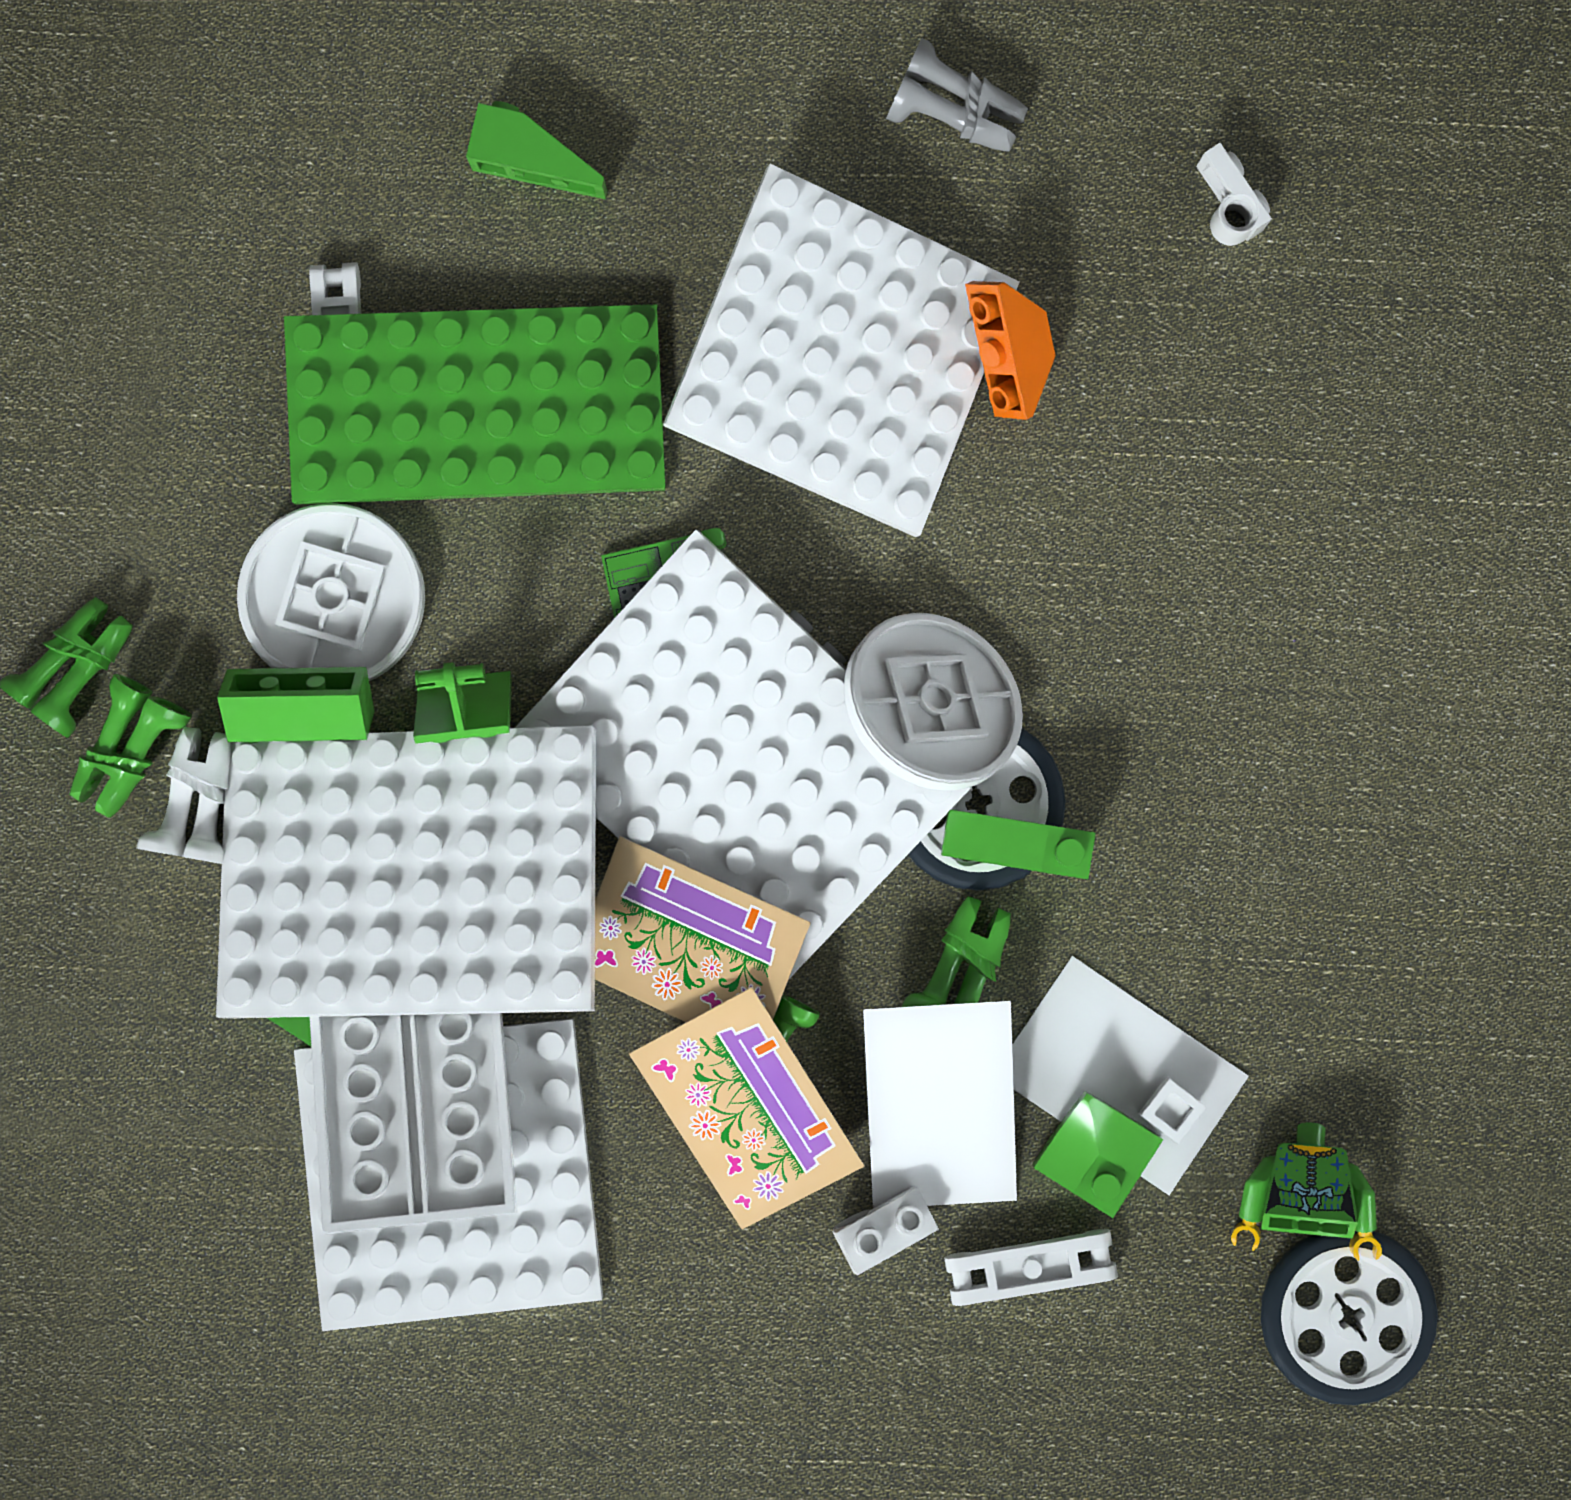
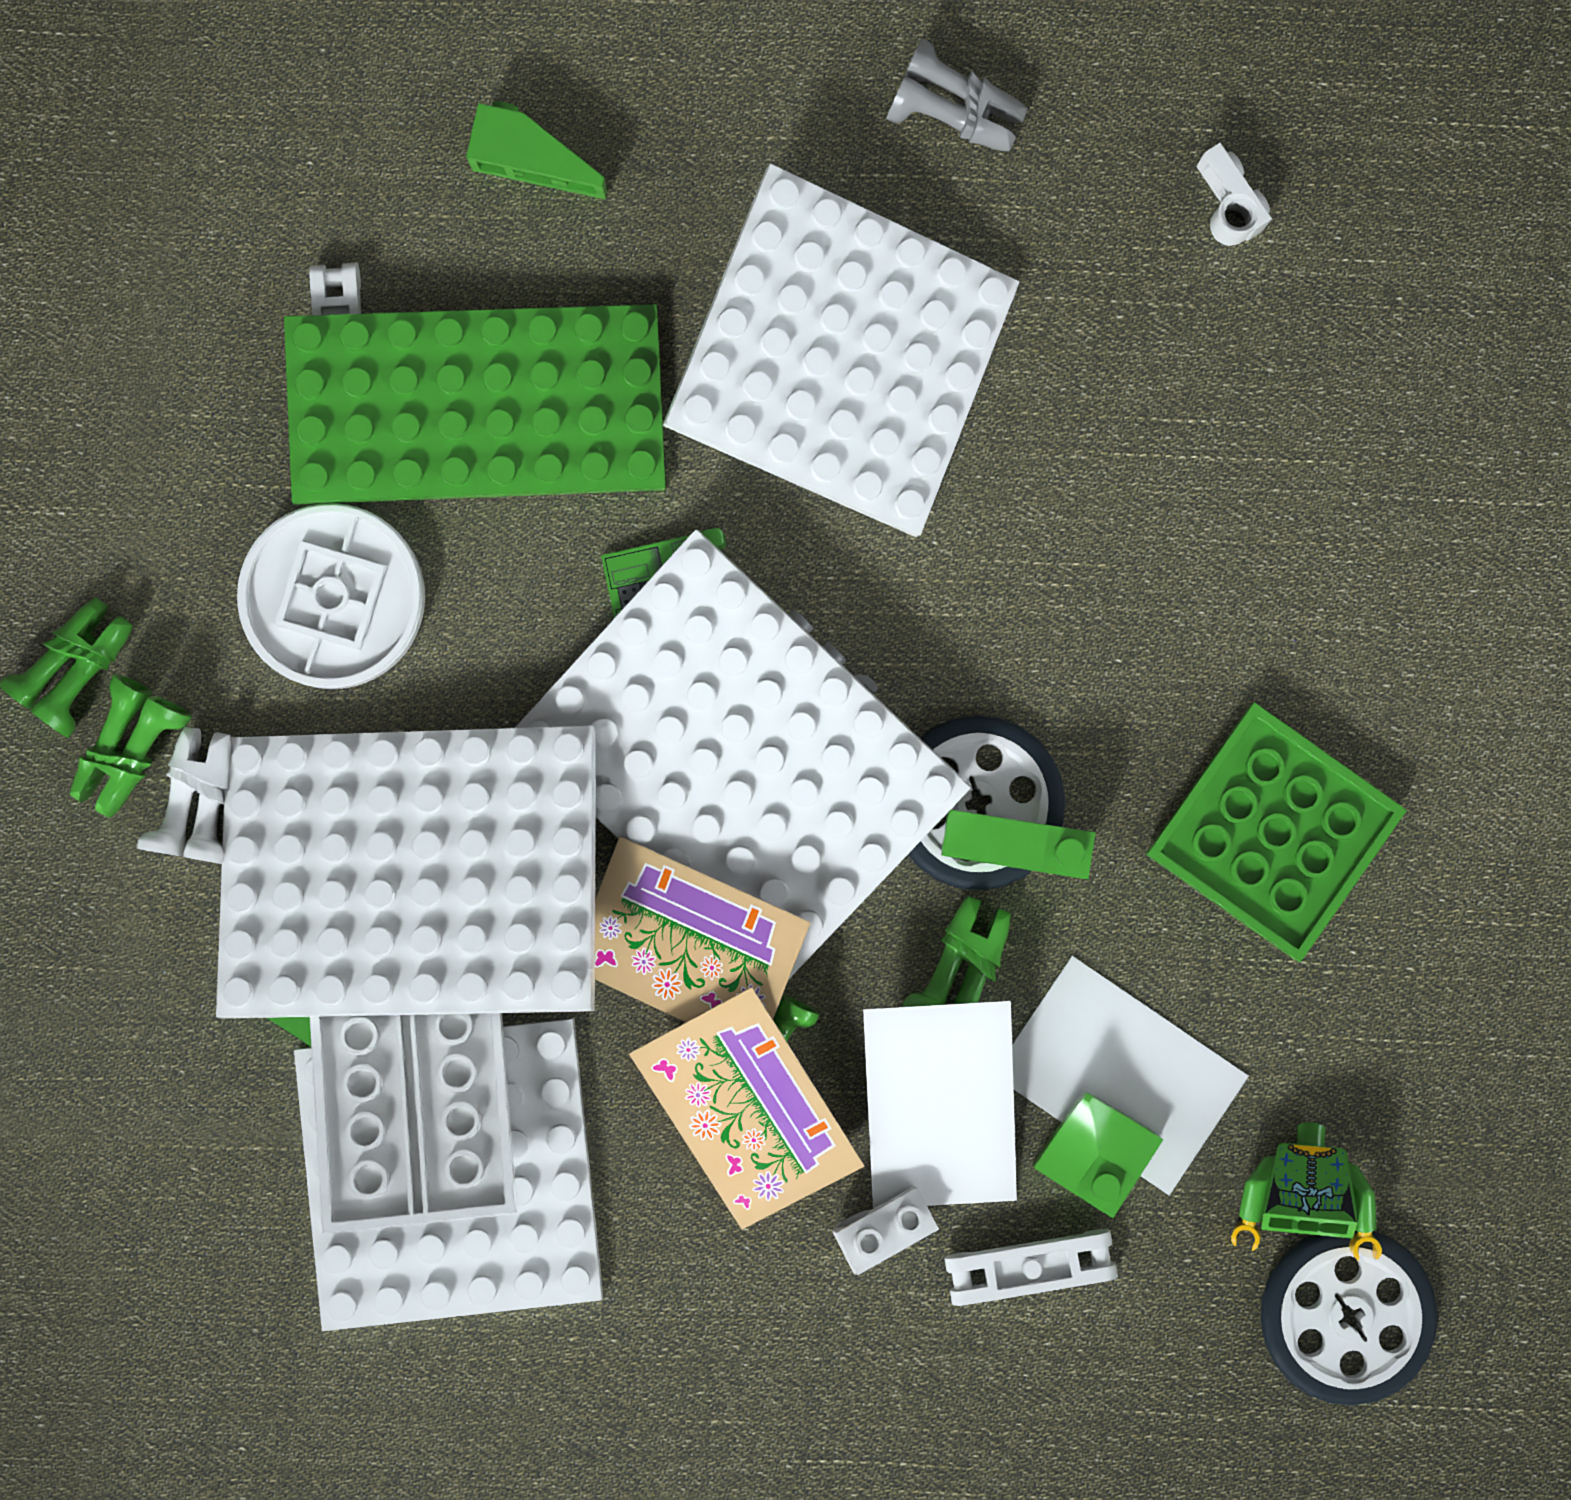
(296, 704): bright green brick -> none
(461, 703): bright green plate -> none
(933, 701): white plate -> none
(1012, 346): orange slope -> none
(1172, 1110): white plate -> none
(1275, 832): none -> bright green plate

